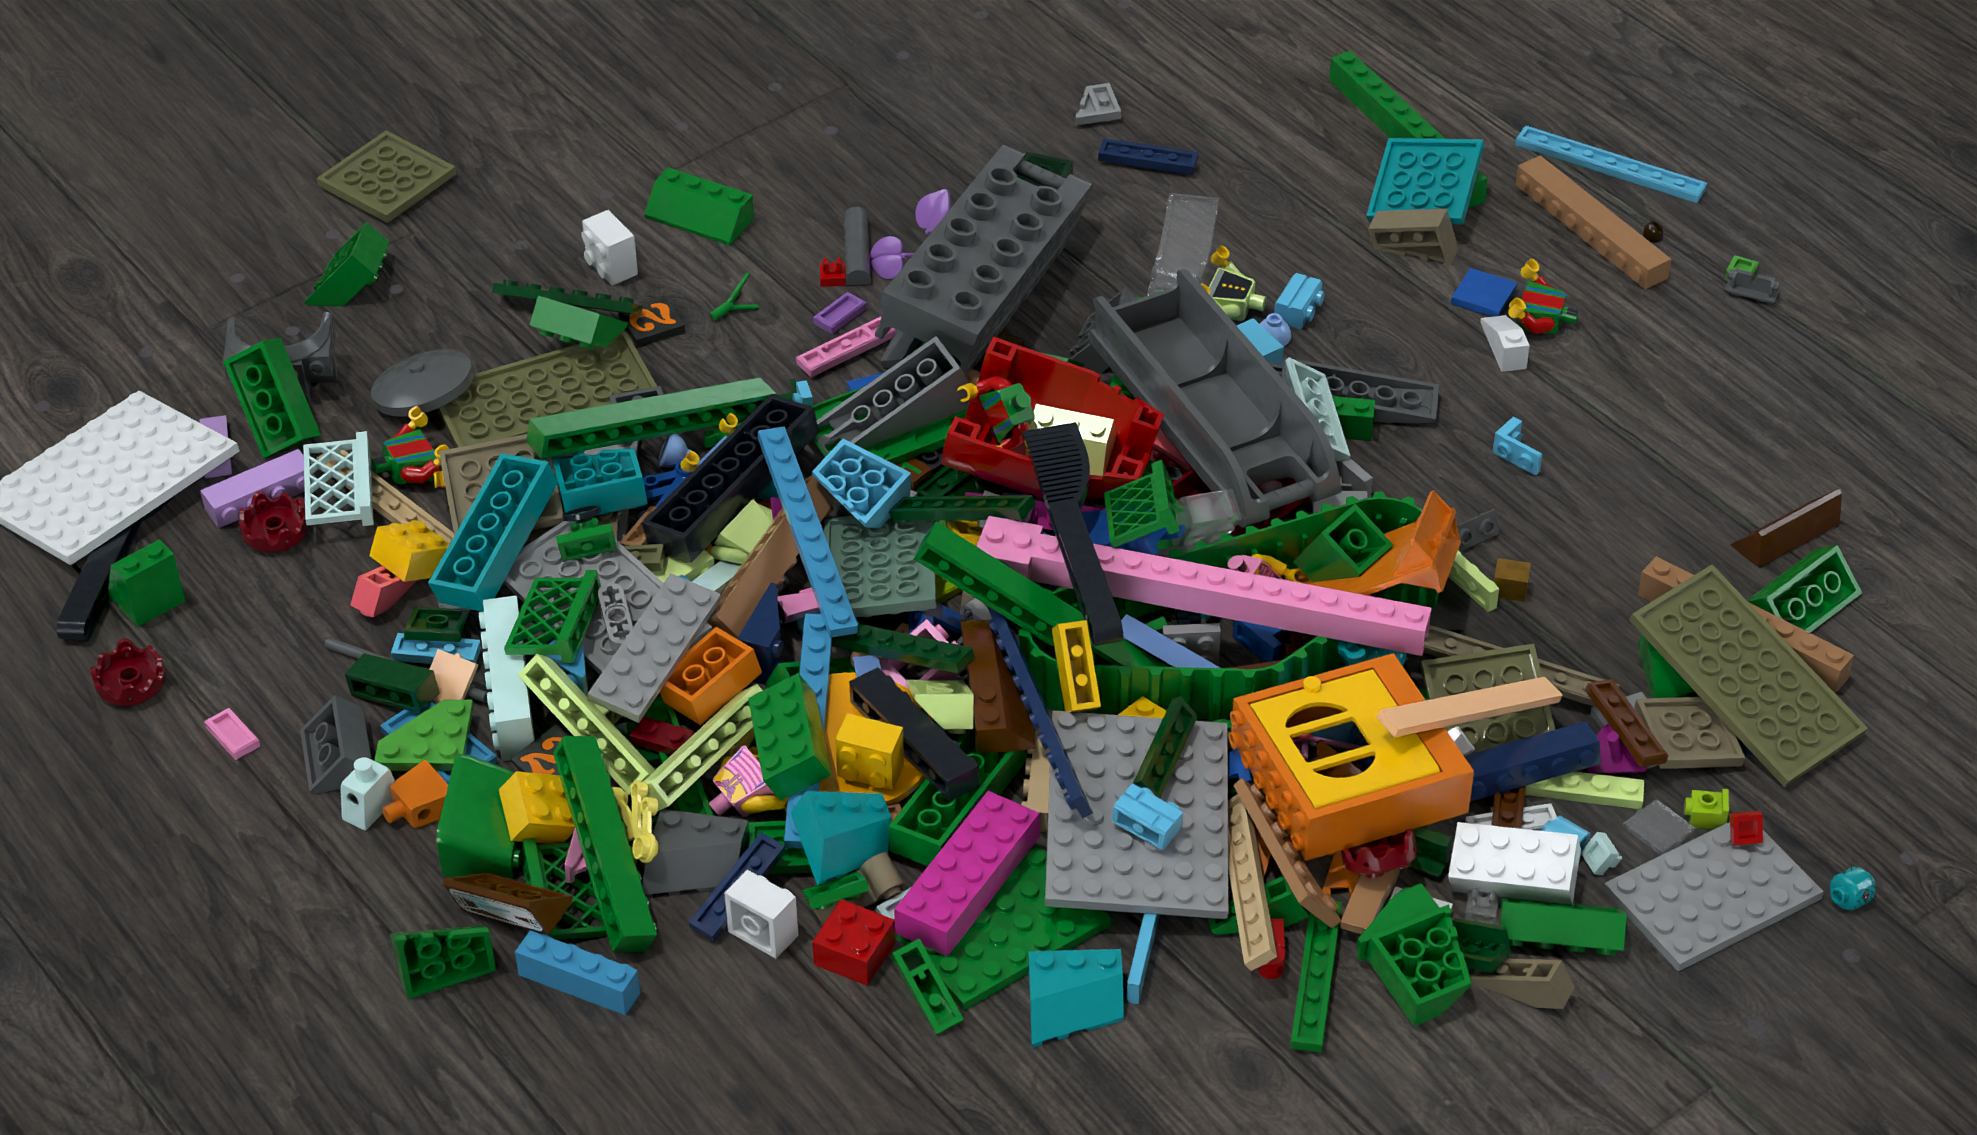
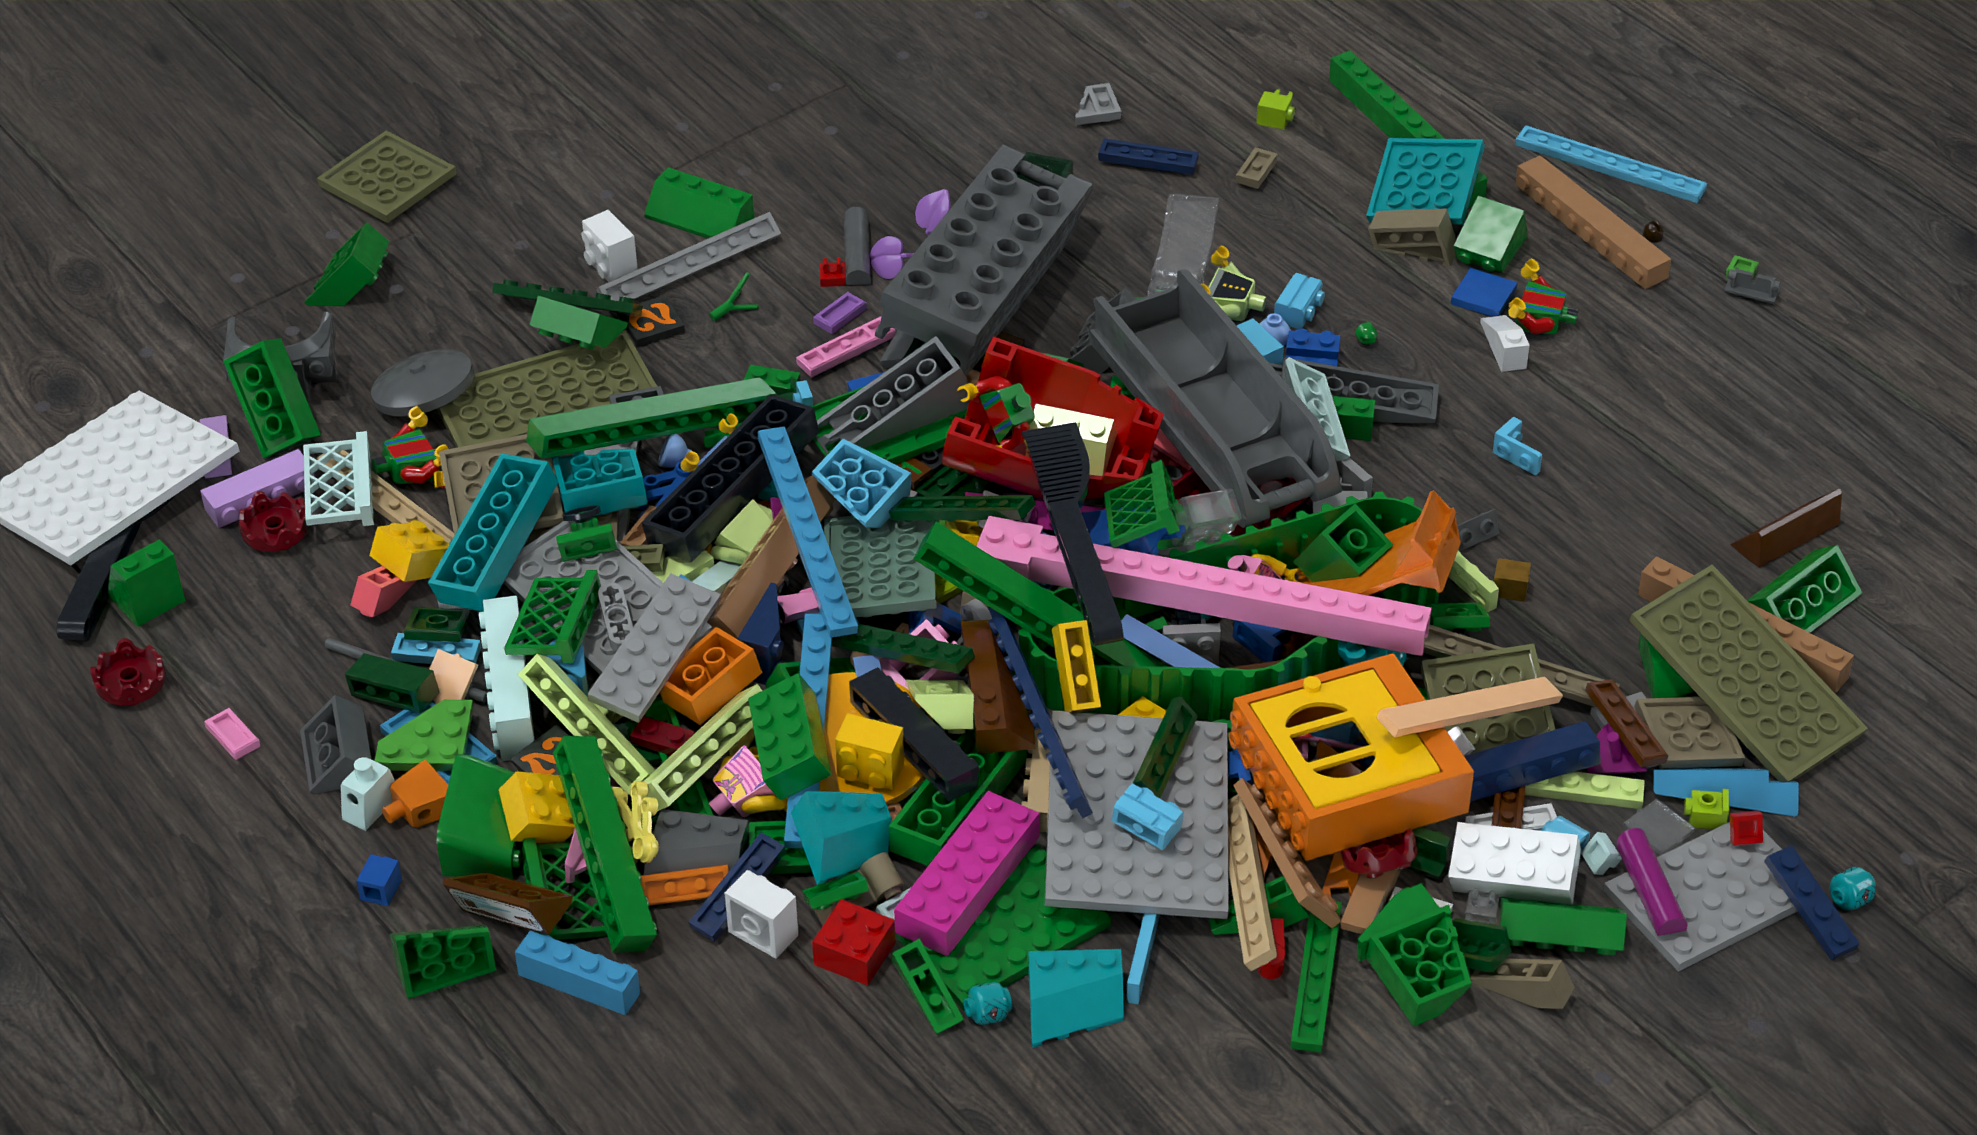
(379, 880): none -> blue brick
(682, 884): none -> orange tile
(693, 259): none -> light grey plate
(776, 379): none -> green plate
(988, 1003): none -> teal head
(1256, 168): none -> dark tan plate
(1275, 109): none -> lime brick
(1313, 347): none -> blue plate
(1366, 333): none -> green hinge
(1459, 615): none -> green plate
(1491, 235): none -> slope
(1650, 882): none -> magenta brick
(1746, 787): none -> dark azure wedge
(1811, 902): none -> dark blue plate

